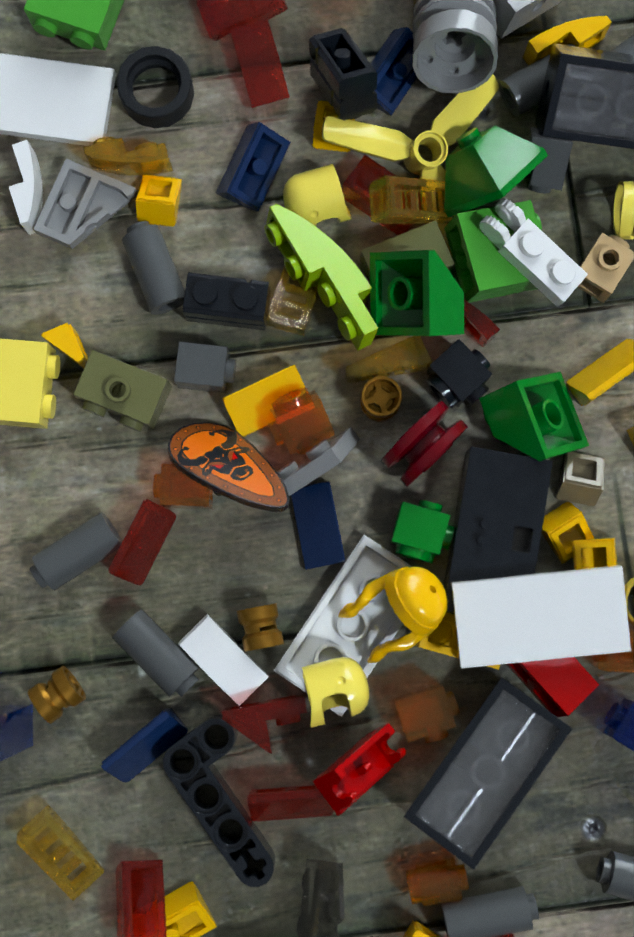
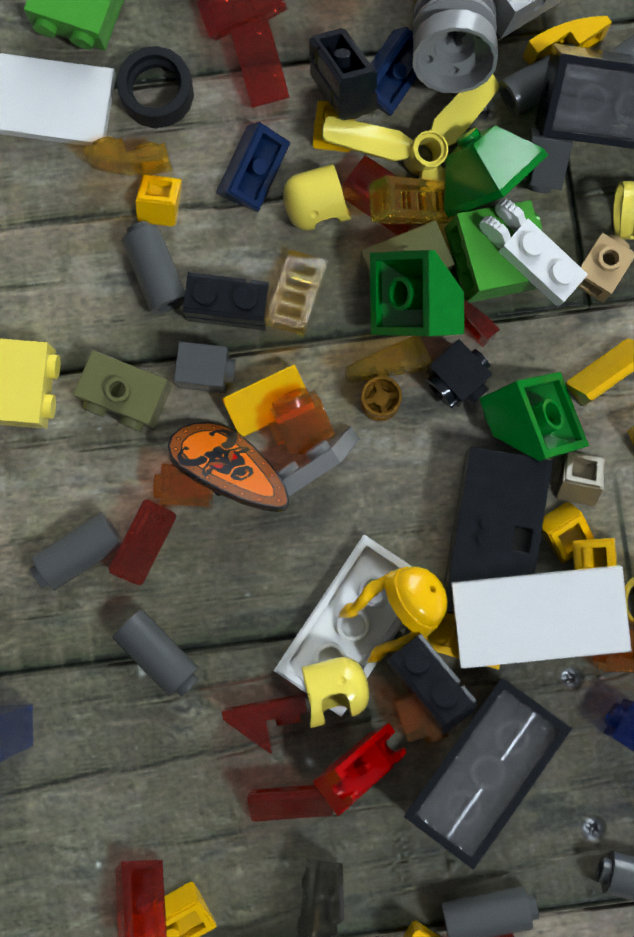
(28, 194): white slope -> none
(47, 863): clear yellow slope -> none
(61, 692): pearl gold wheel -> none
(68, 342): yellow slope -> none
(80, 204): light grey wing -> none
(145, 746): dark blue slope -> none
(223, 659): white slope -> none
(225, 808): black beam -> none
(258, 617): pearl gold wheel -> none
(318, 526): dark blue slope -> none
(319, 261): lime slope -> none
(421, 531): green brick -> none
(424, 443): dark red wheel -> none
(432, 684): none -> black brick
(437, 882): clear orange brick -> none
(556, 683): red hinge -> none

